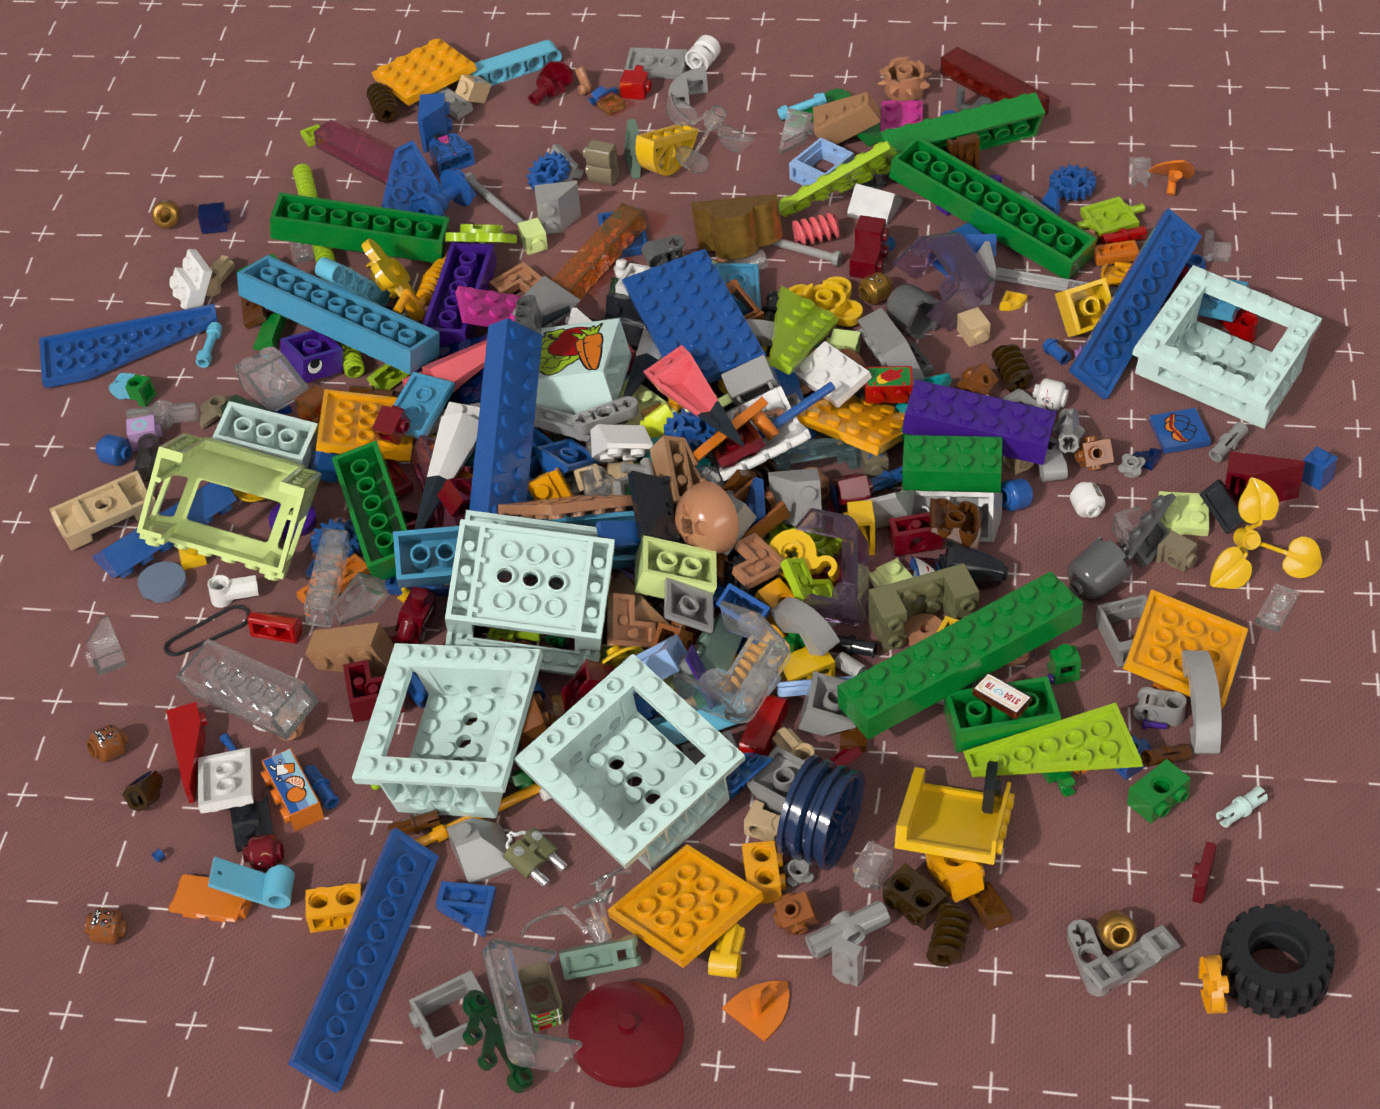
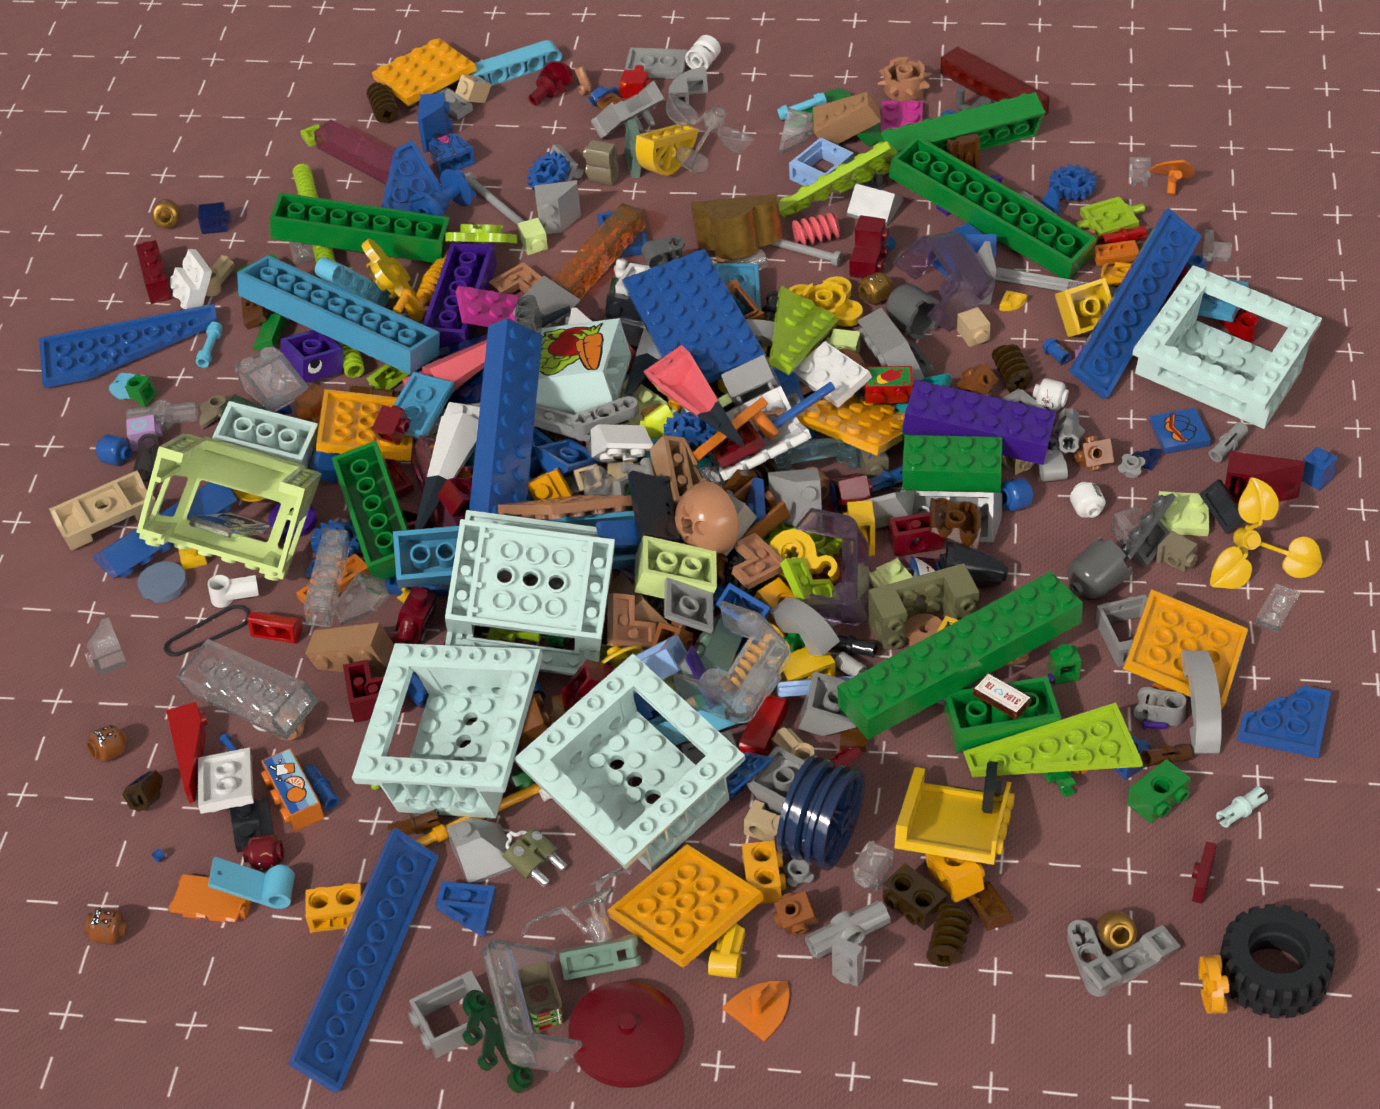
(153, 272): none -> dark red brick
(229, 525): none -> tile
(633, 108): none -> light grey piece
(1289, 723): none -> blue plate

